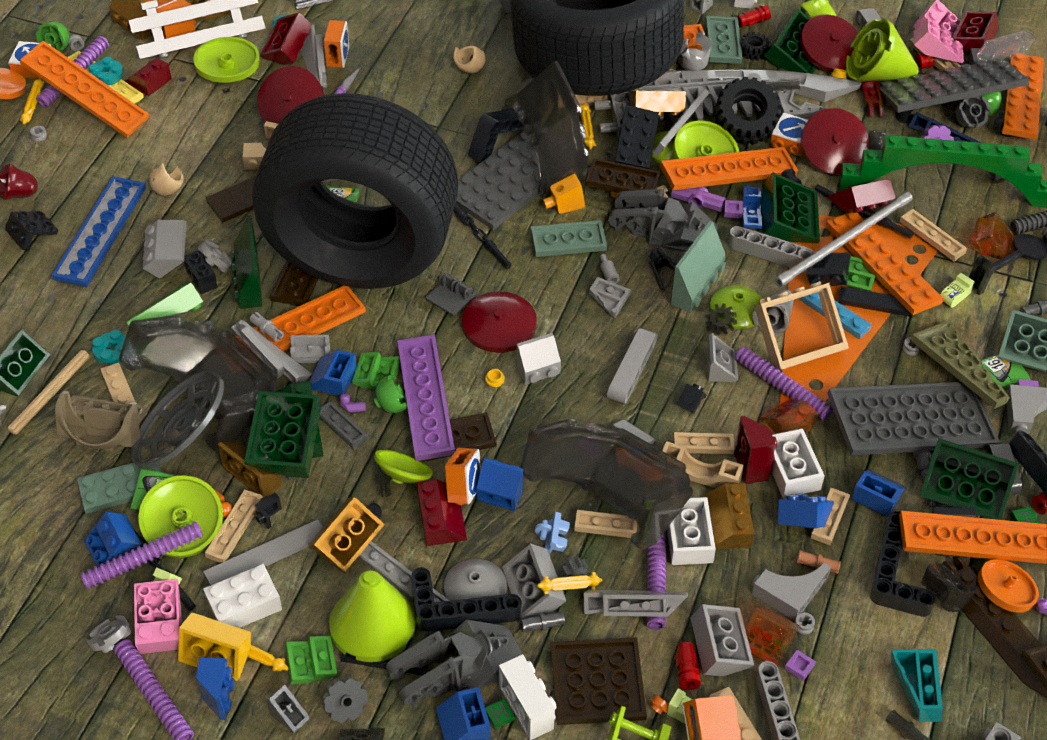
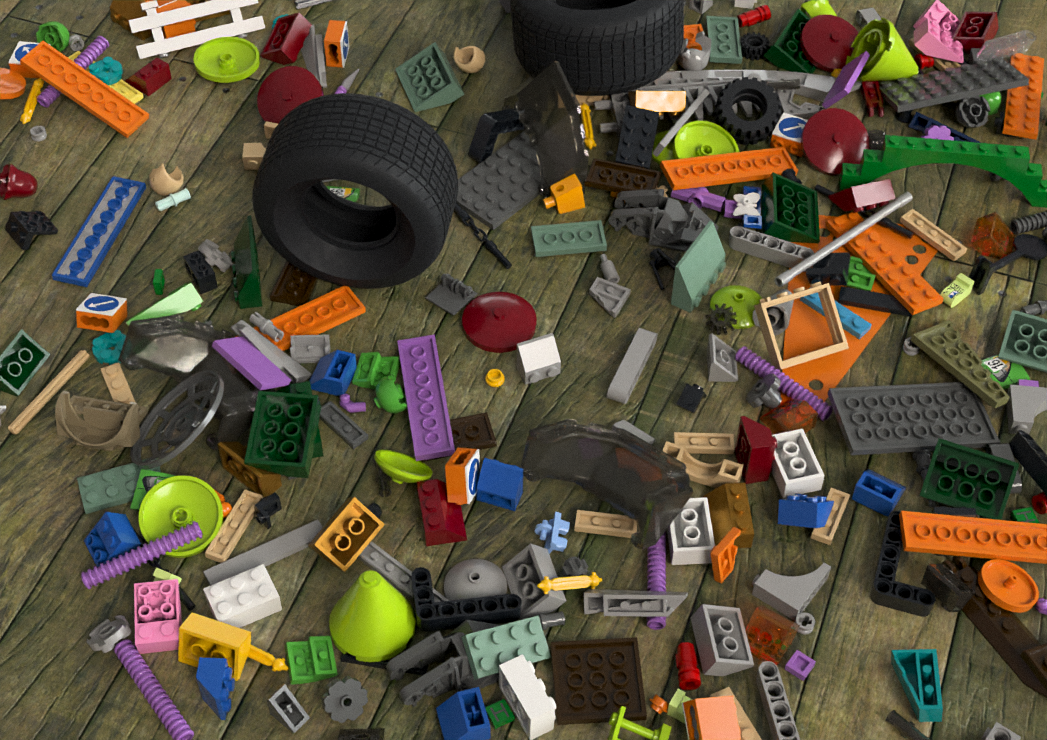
(101, 312): none -> piece
(159, 281): none -> green tile
(164, 246): light grey slope -> none
(173, 200): none -> light aqua axle
(233, 200): dark brown tile -> none
(251, 363): none -> medium lavender tile
(429, 79): none -> sand green slope
(502, 643): none -> plate
(724, 555): none -> orange wing
(746, 204): none -> white piece
(765, 392): none -> dark grey plant
(817, 560): nougat pin -> none
(845, 80): none -> medium lavender tile

